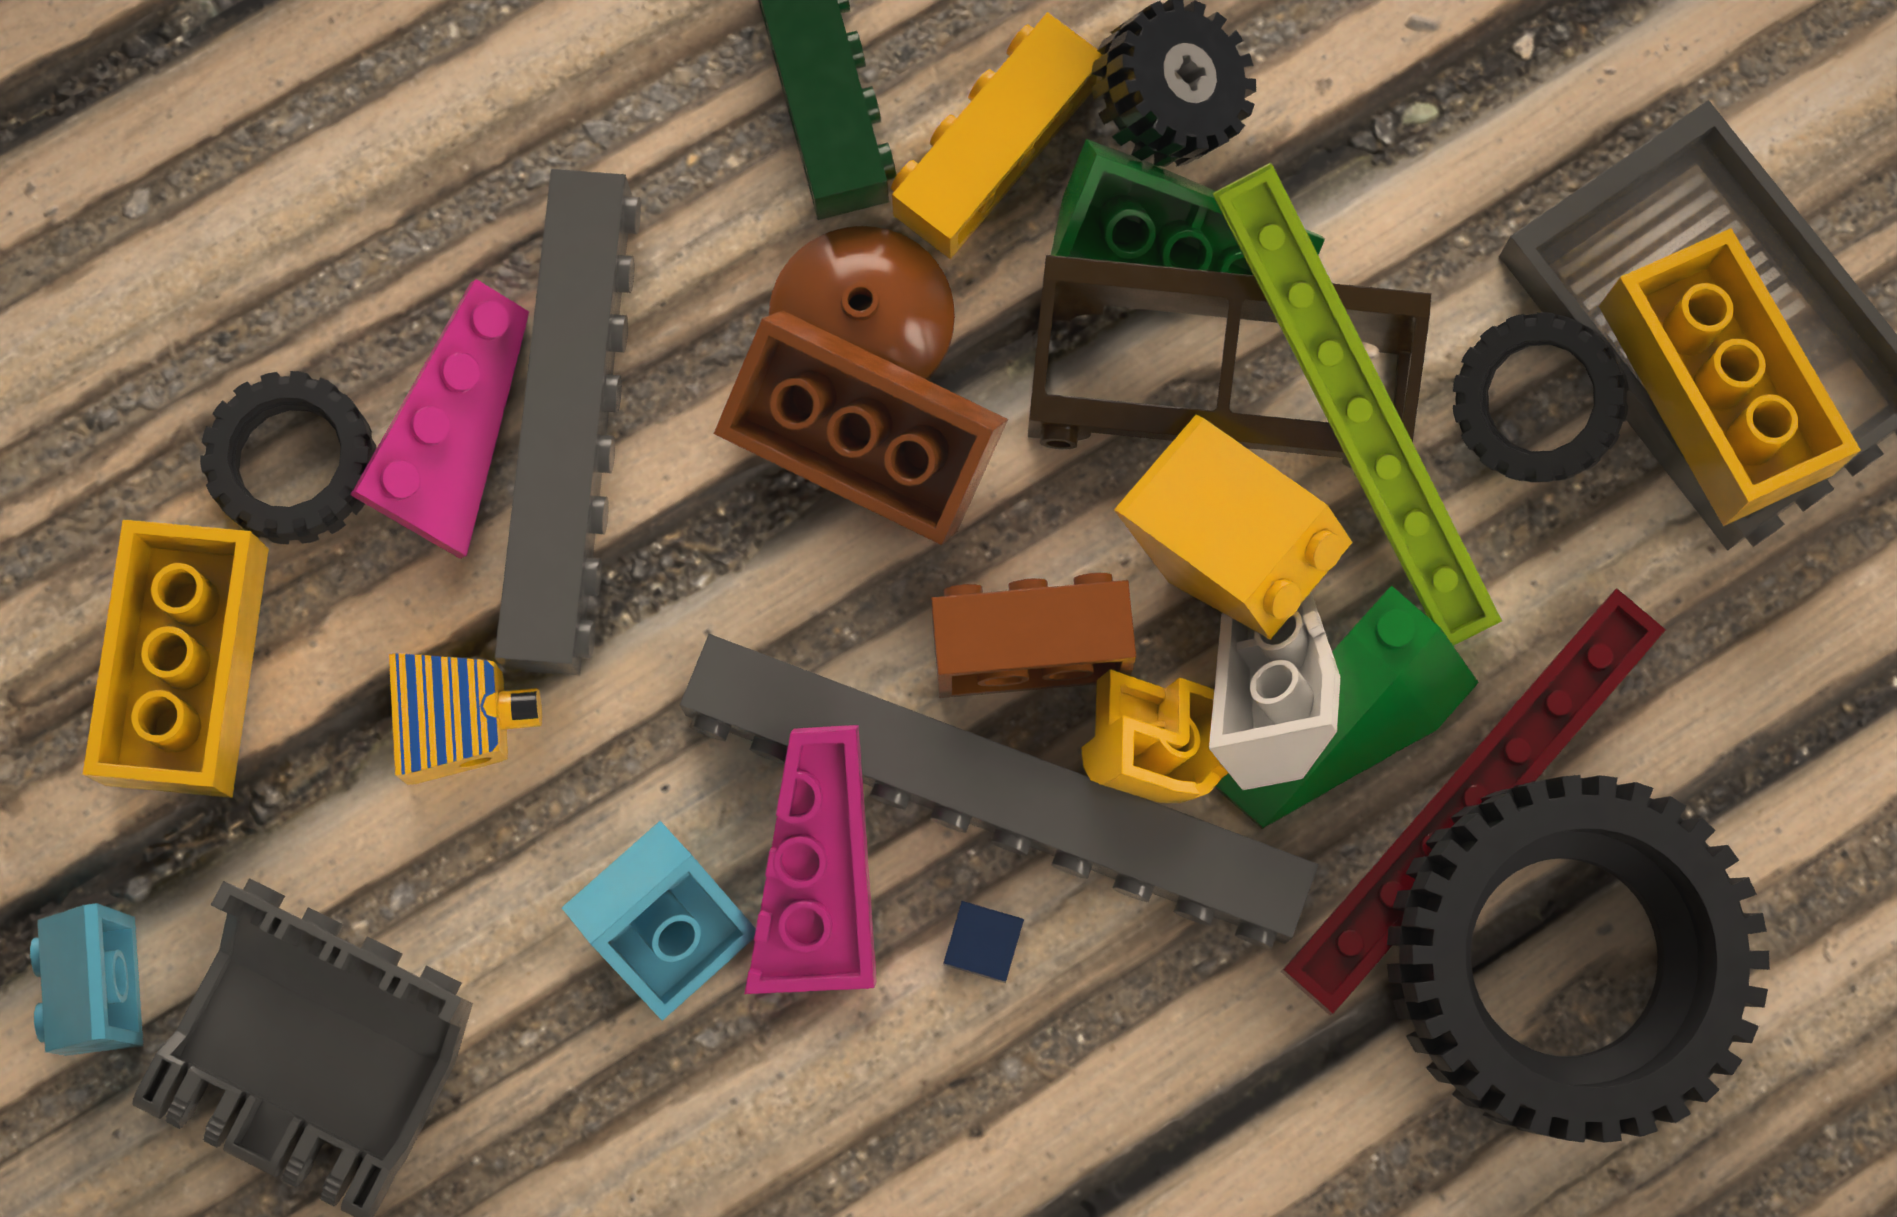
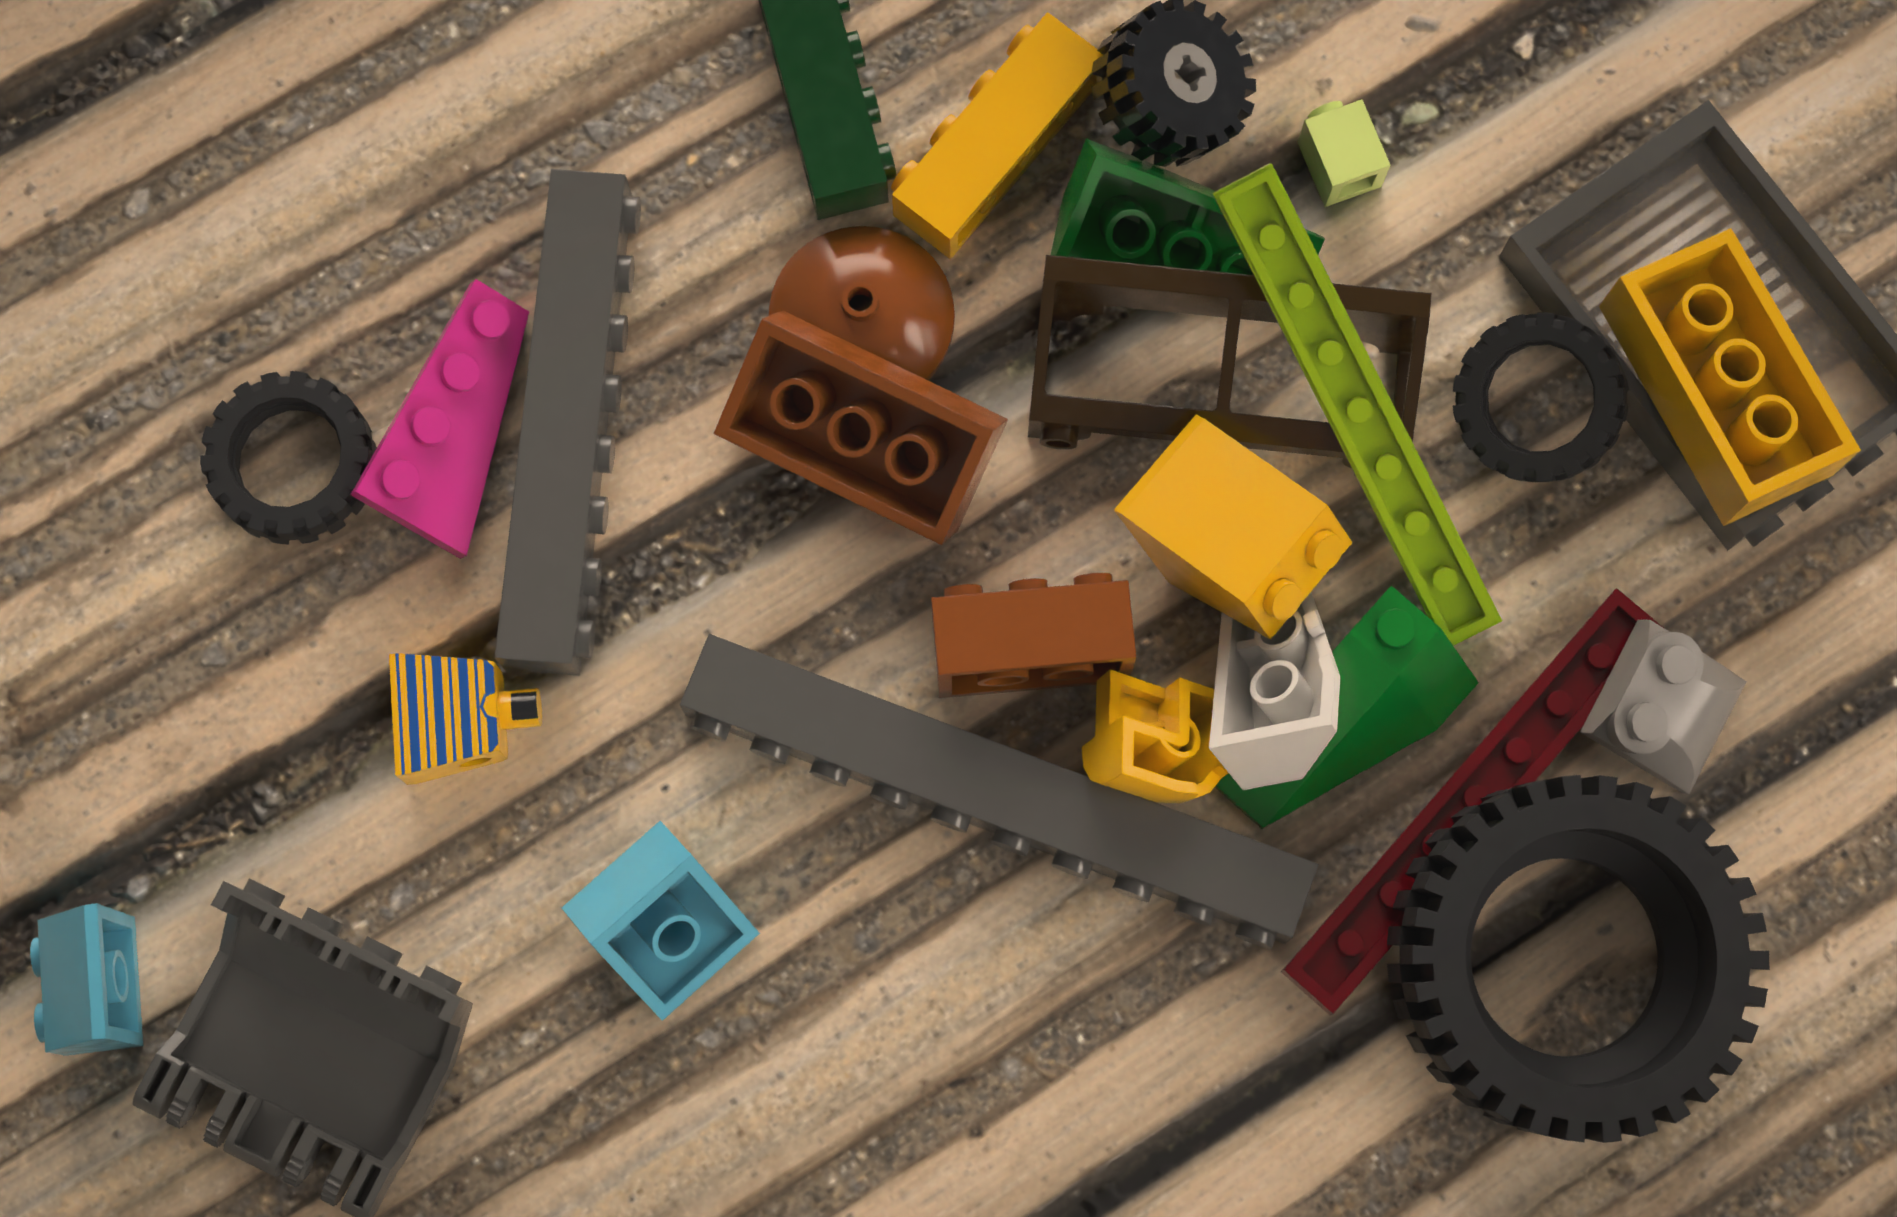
(176, 659): yellow brick -> none
(817, 885): dark pink wing -> none
(983, 942): dark blue tile -> none
(1343, 151): none -> yellowish green brick
(1664, 705): none -> light grey slope

